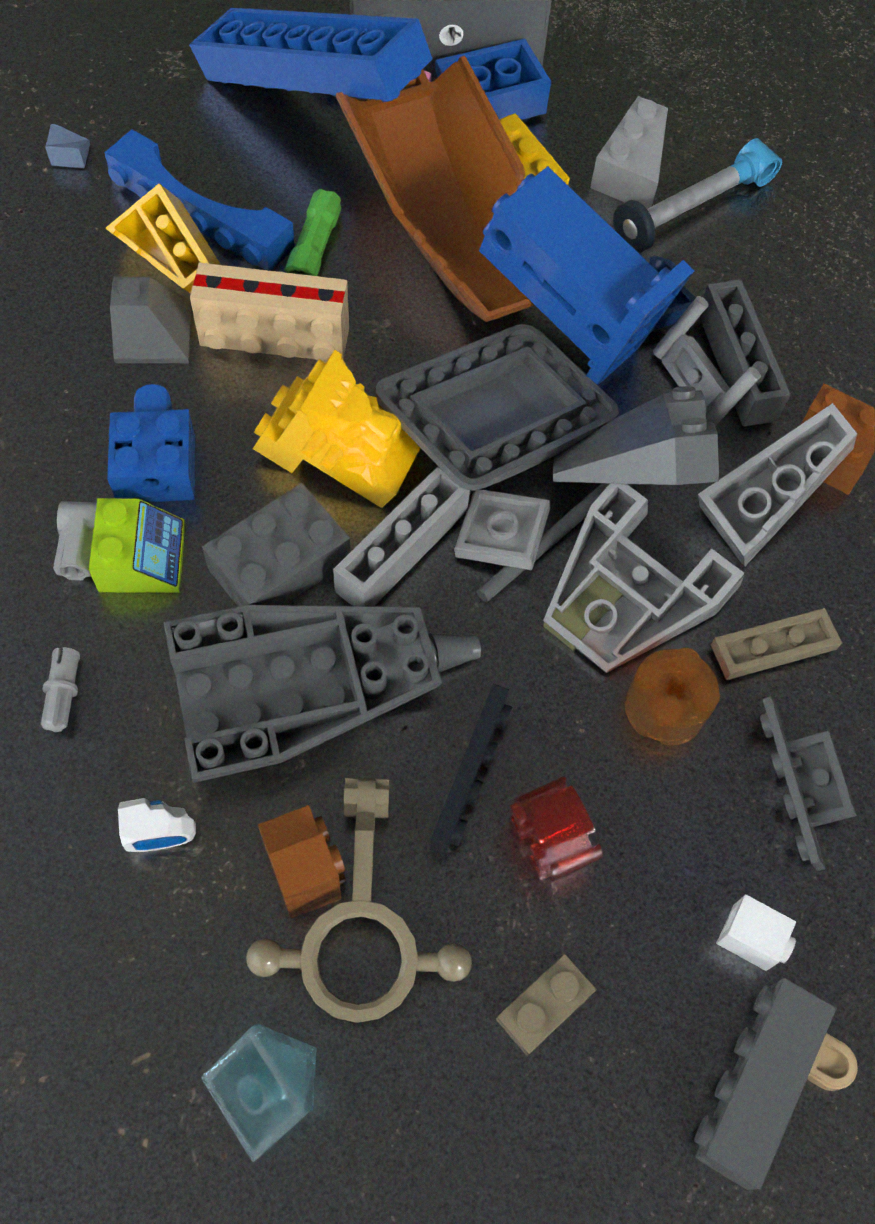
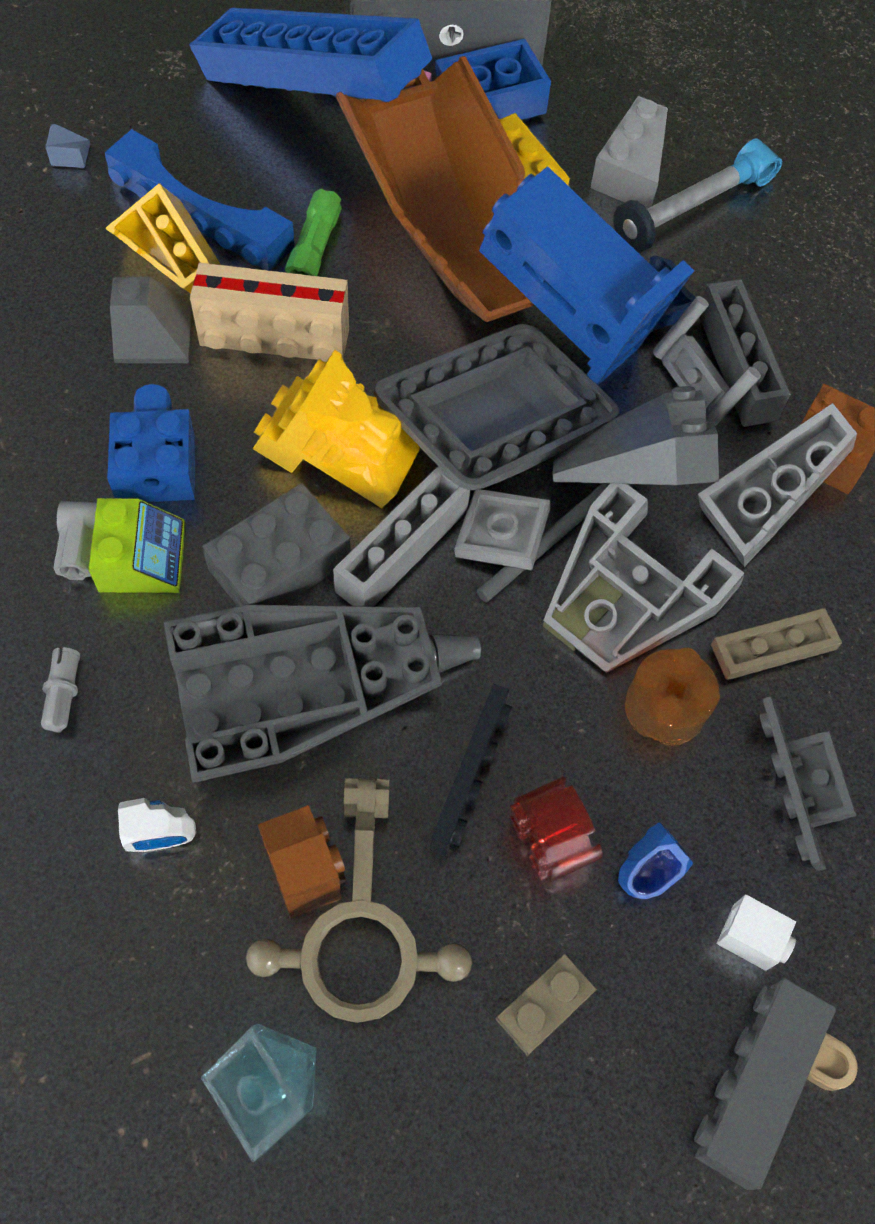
(653, 864): none -> rock

